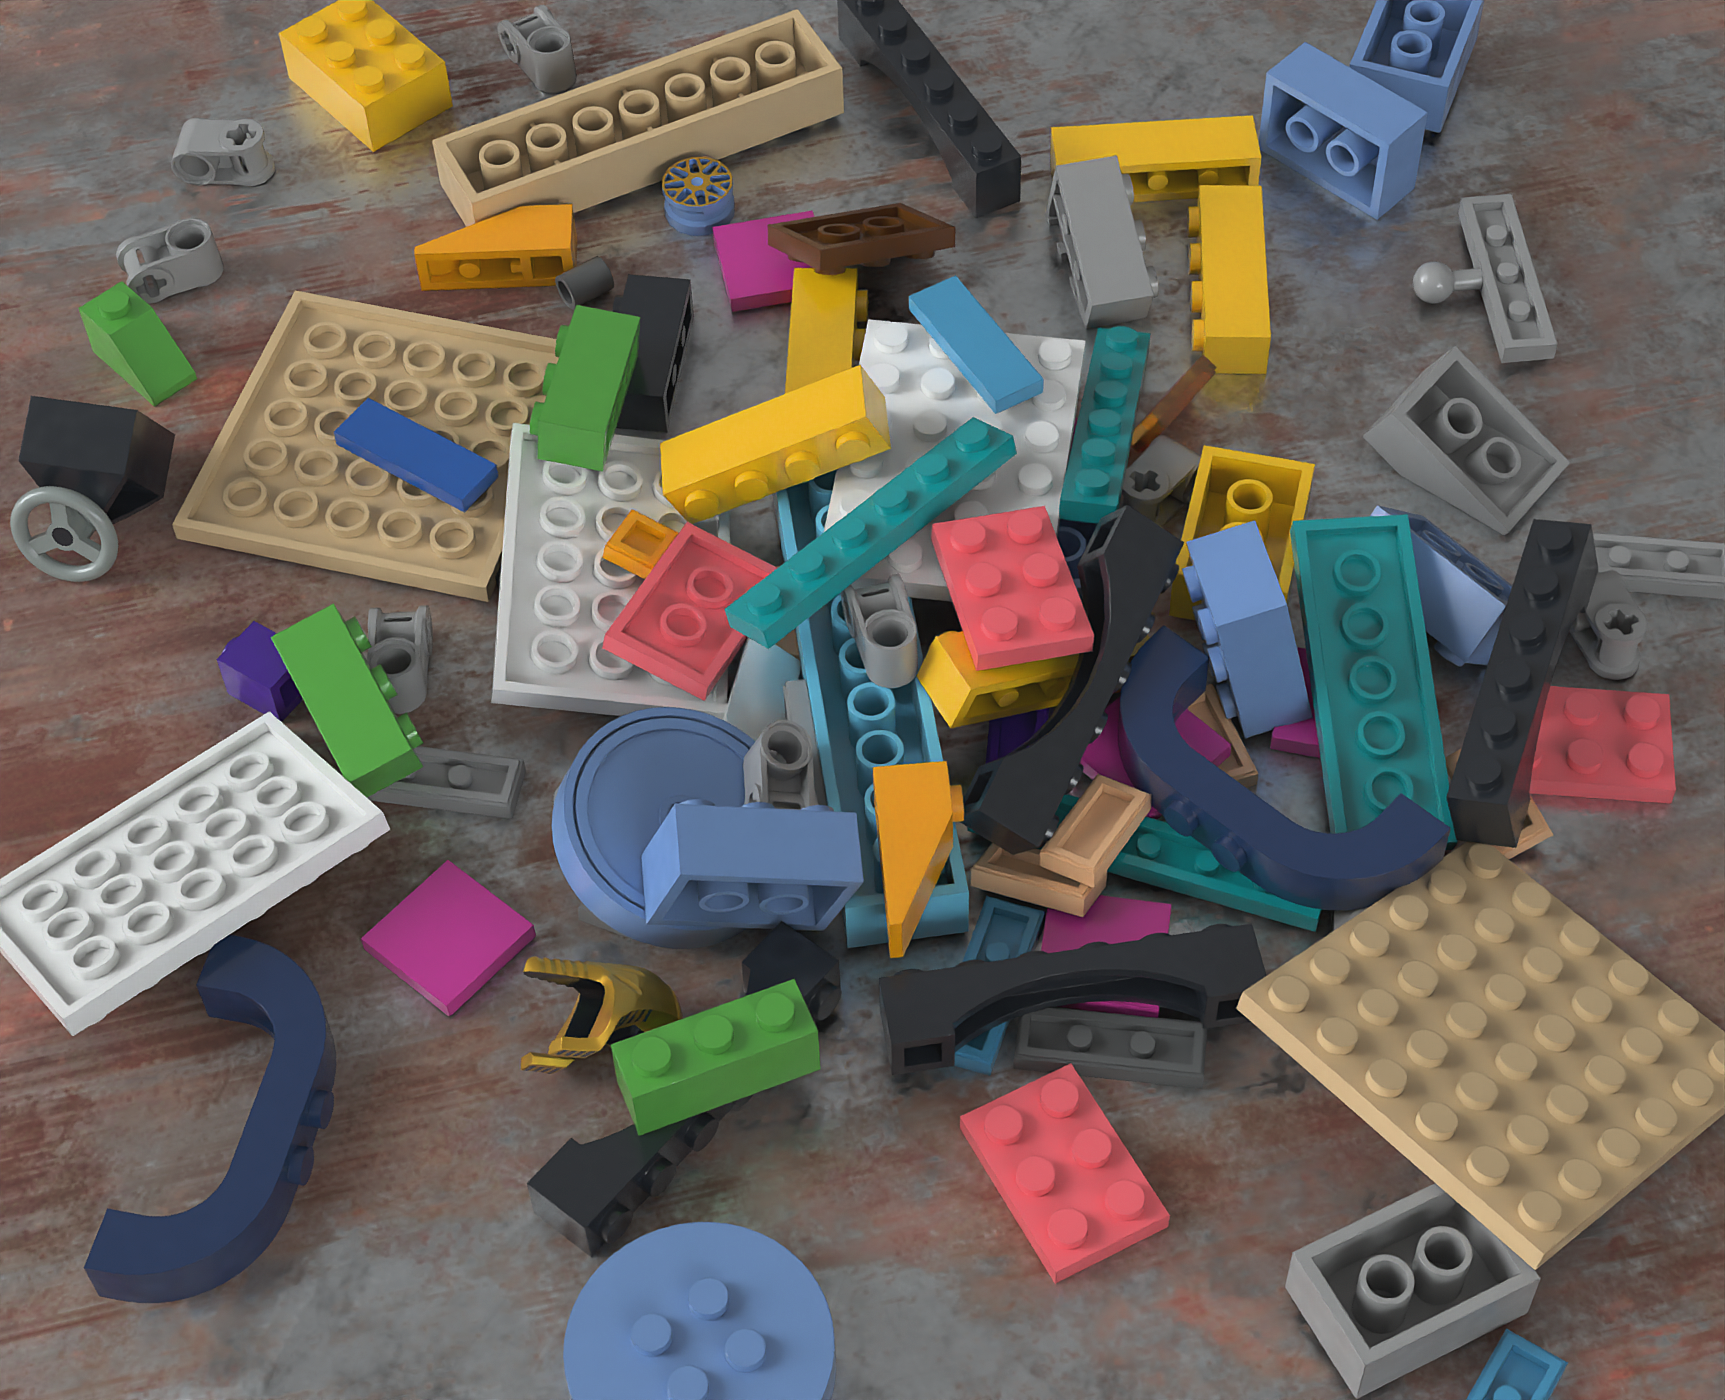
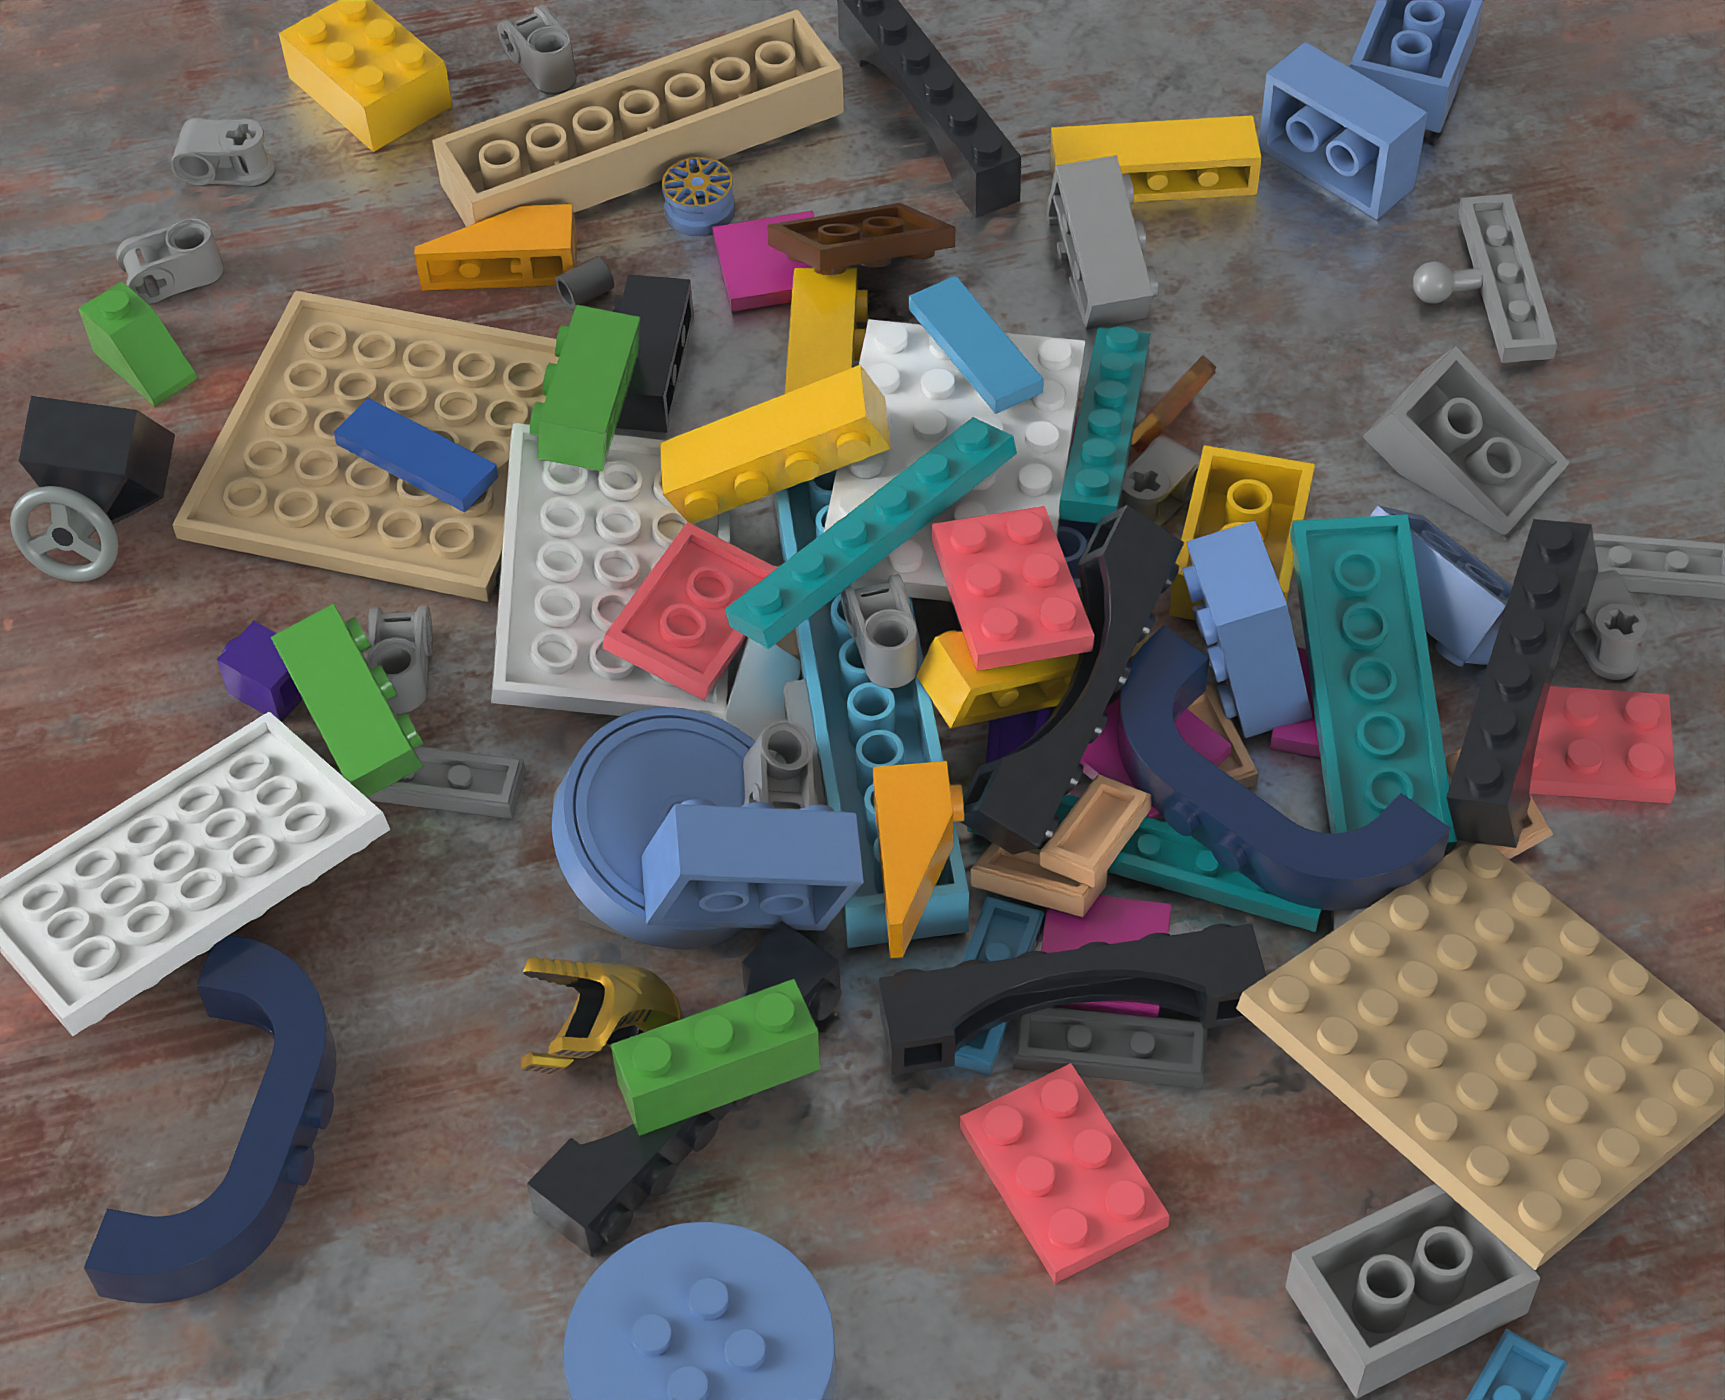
(448, 937): dark pink tile -> none
(638, 544): light orange tile -> none
(1231, 278): yellow brick -> none

